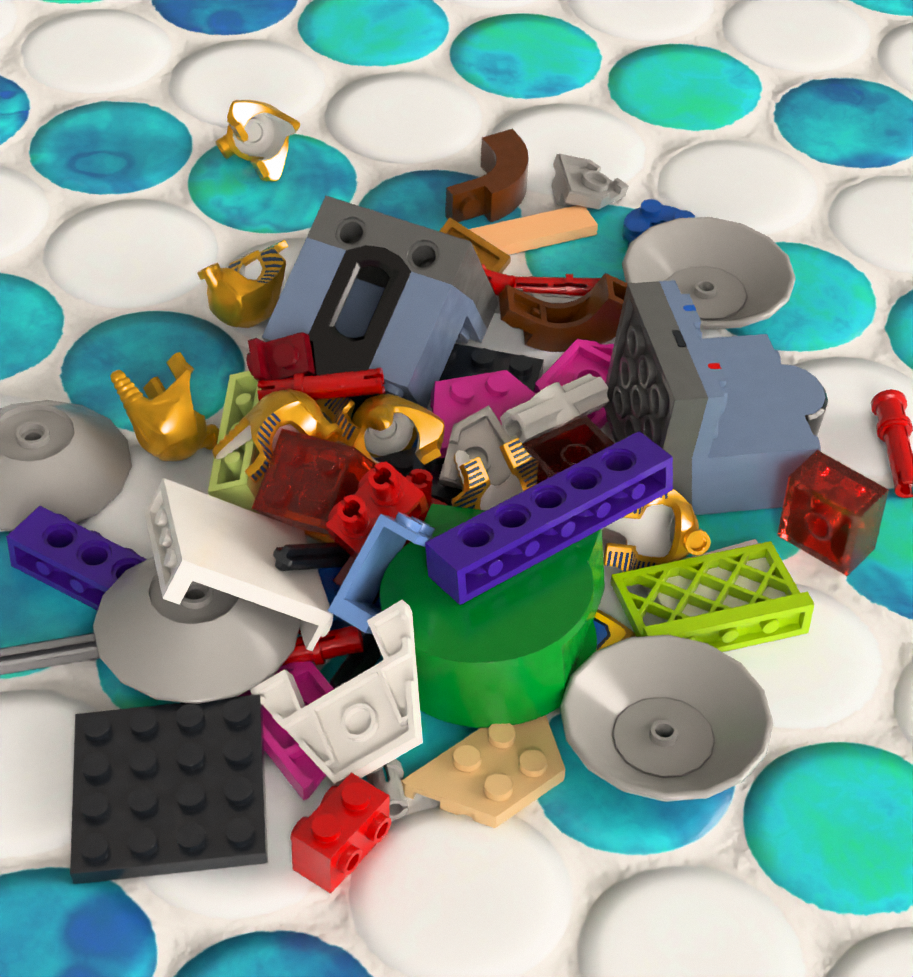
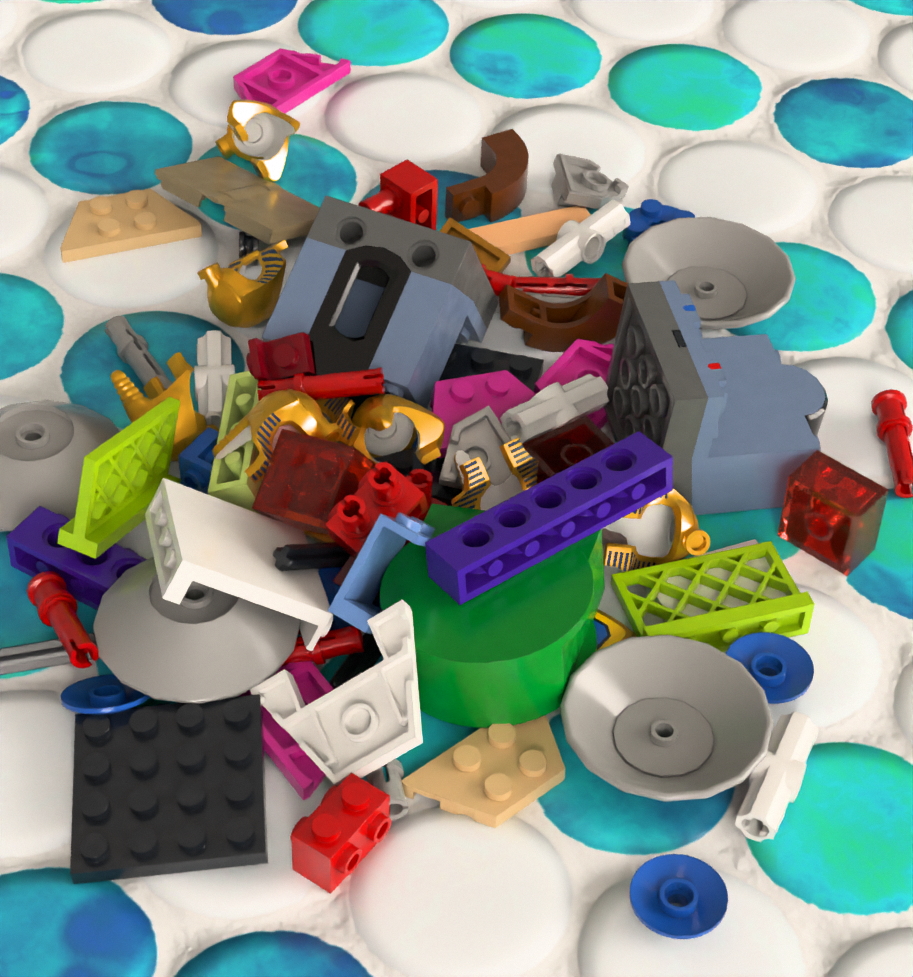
(58, 610): none -> red pin
(101, 696): none -> blue dish
(122, 481): none -> lime fence
(125, 224): none -> tan wing
(134, 351): none -> light grey pin
(197, 461): none -> blue bracket
(213, 375): none -> white piece
(247, 245): none -> black bush
(249, 200): none -> dark tan piece
(288, 78): none -> dark pink wing
(406, 194): none -> red brick
(581, 241): none -> white piece
(680, 881): none -> blue dish
(776, 664): none -> blue dish
(777, 777): none -> white piece

